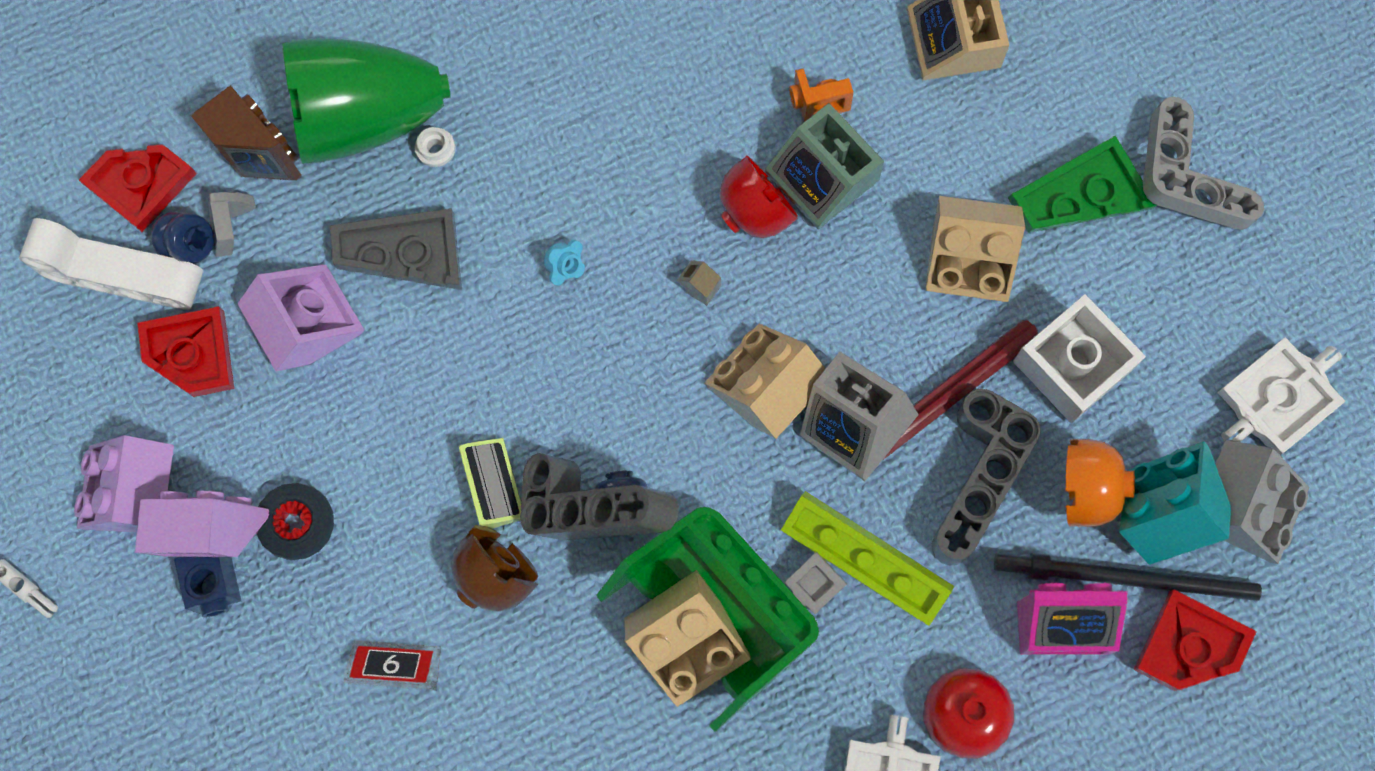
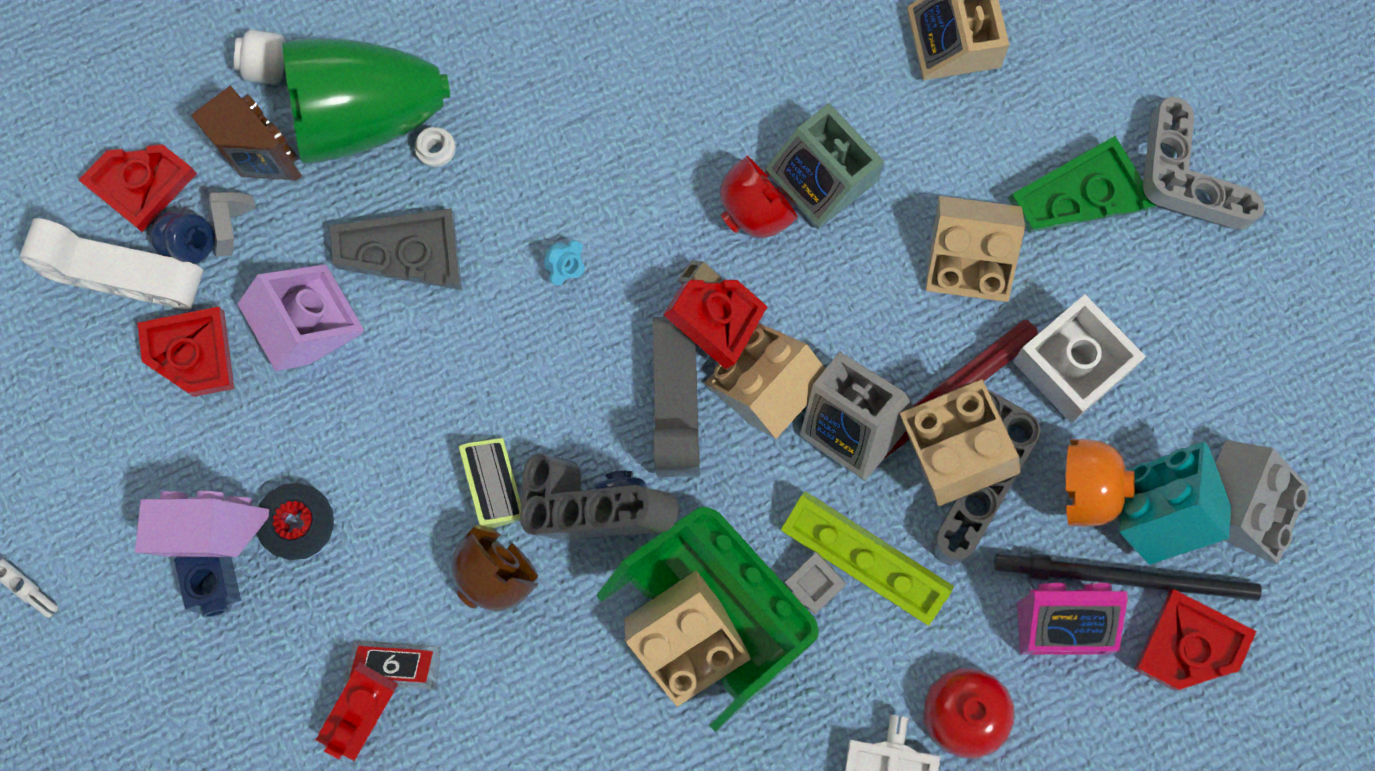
(117, 478): lavender slope -> none
(260, 57): none -> white head
(356, 712): none -> red plate
(675, 401): none -> dark grey beam
(716, 317): none -> red plate
(813, 99): orange bracket -> none
(961, 442): none -> tan slope
(1282, 396): white plate -> none

